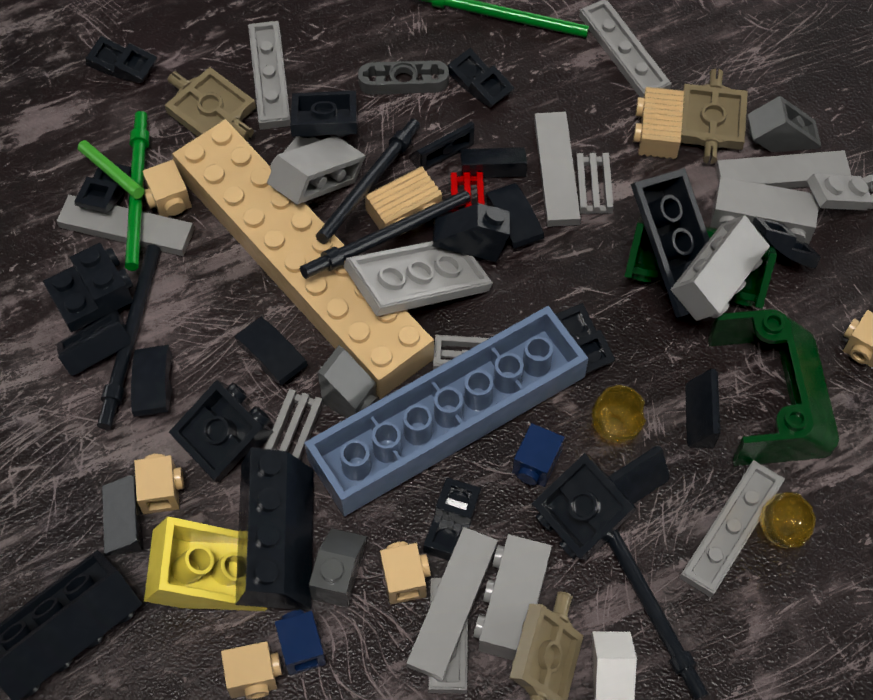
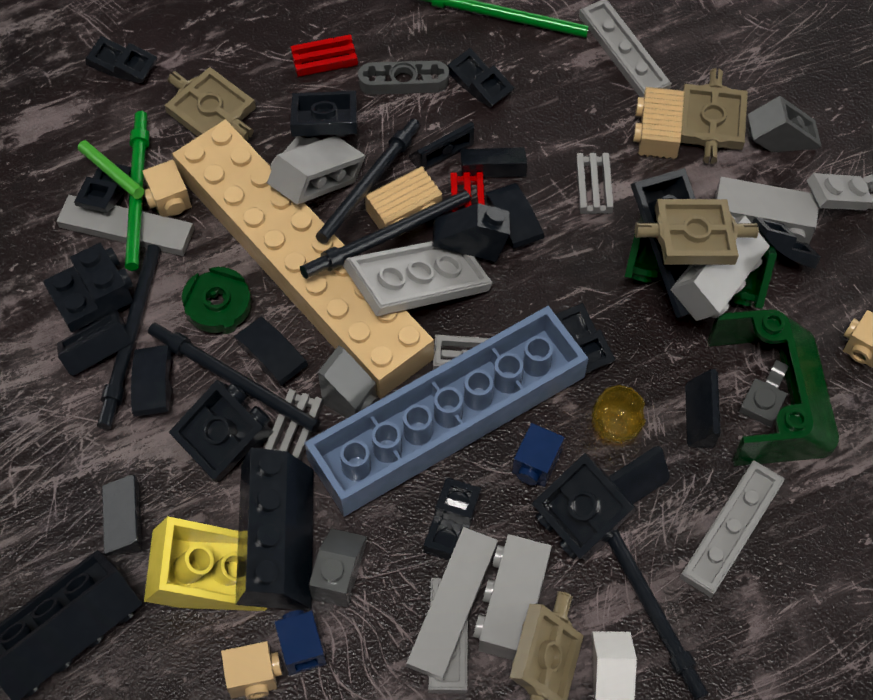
(158, 483): tan brick -> none
(182, 346): none -> black bar
(220, 317): none -> dark green plate
(269, 75): light grey tile -> none
(323, 51): none -> red tile
(404, 572): tan brick -> none
(557, 169): light grey tile -> none
(696, 231): none -> dark tan plate
(765, 398): none -> dark grey plate
(784, 170): light grey tile -> none
(787, 520): clear yellow hair -> none

